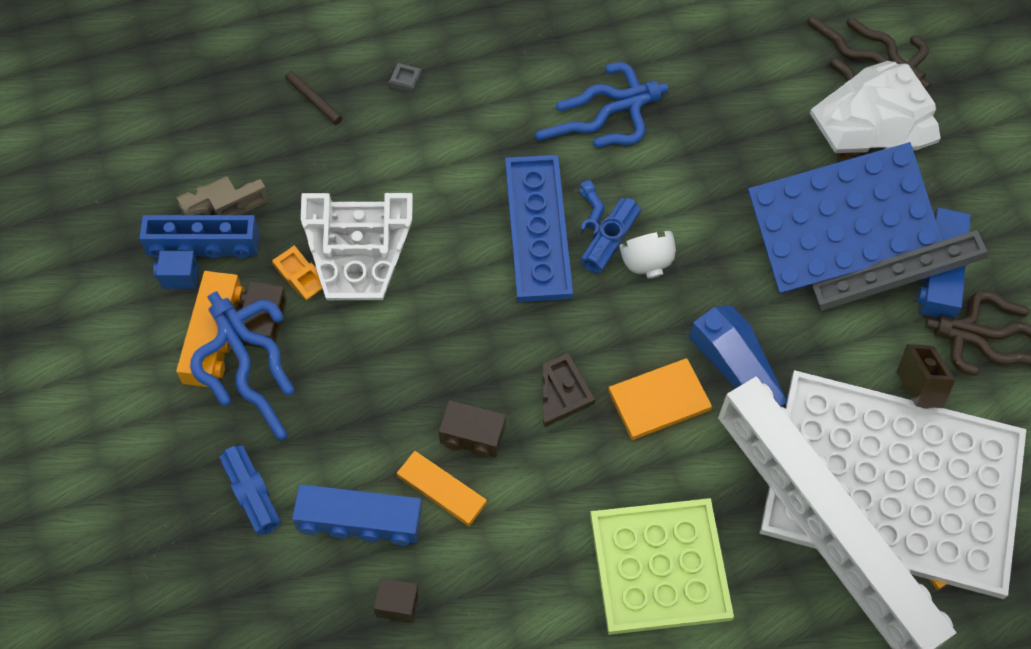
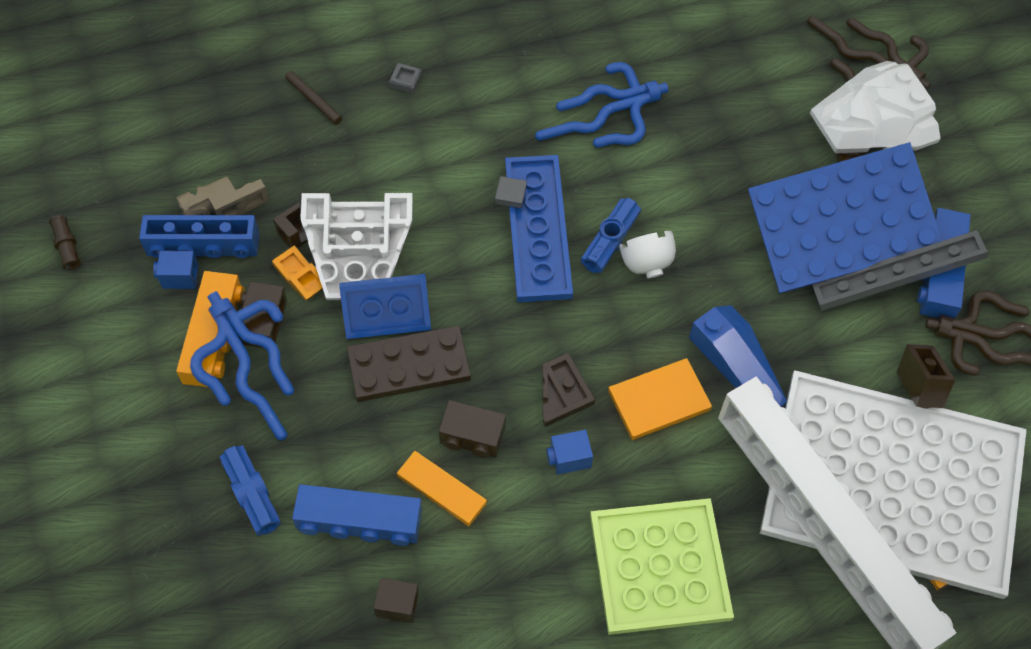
(65, 242): none -> dark brown pin
(290, 227): none -> dark brown panel
(385, 306): none -> blue plate
(408, 363): none -> dark brown plate
(510, 192): none -> dark grey tile
(570, 452): none -> blue brick
(588, 192): blue arm -> none

